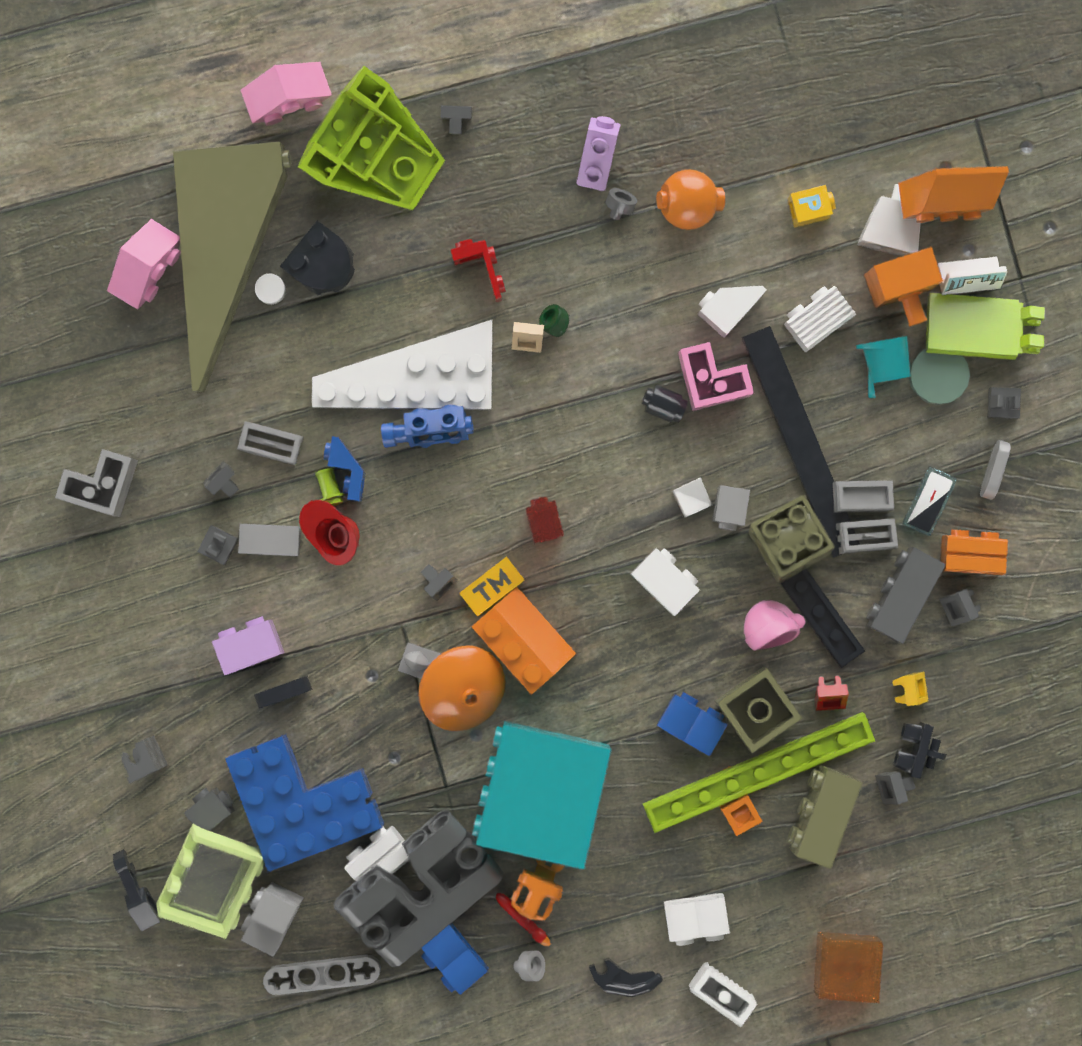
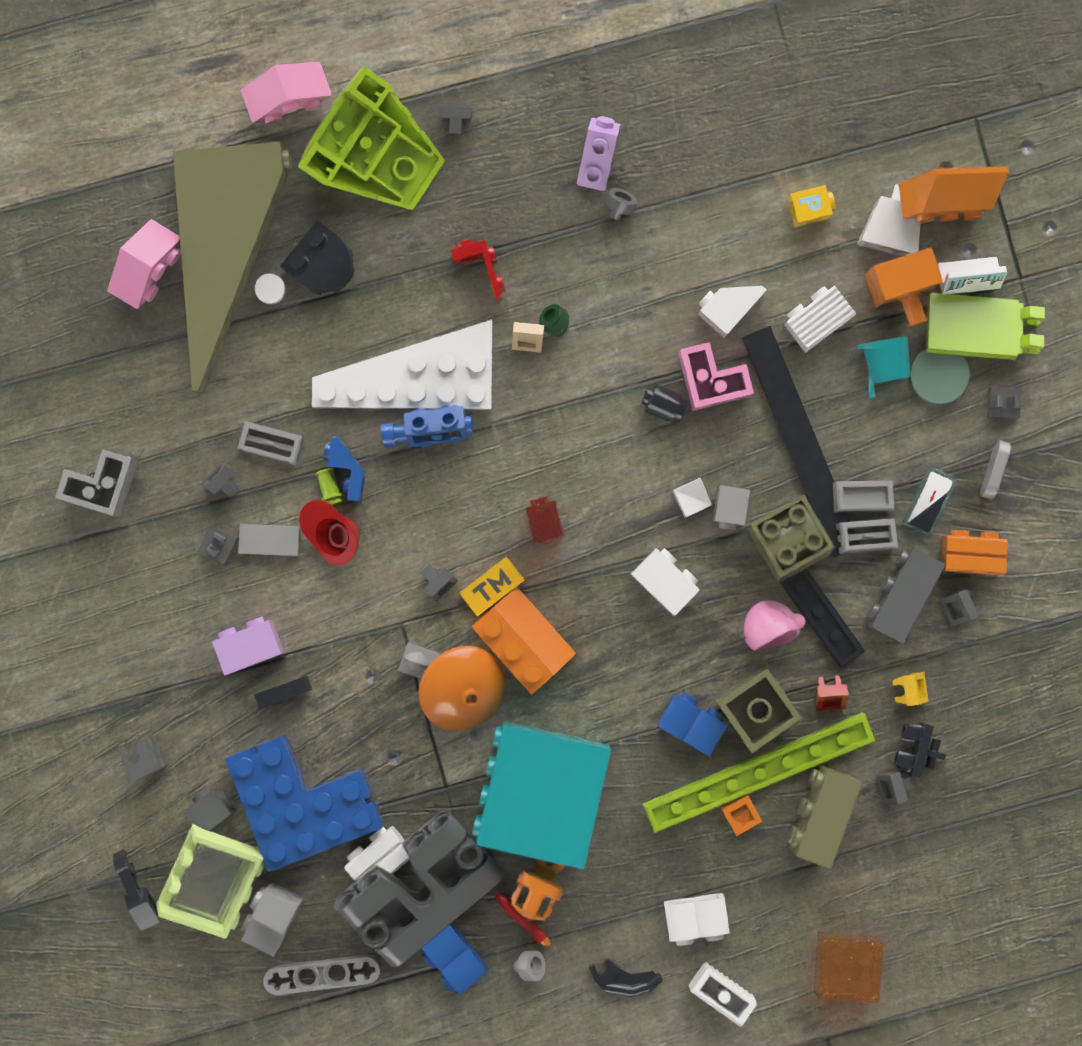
(689, 199): orange brick -> none

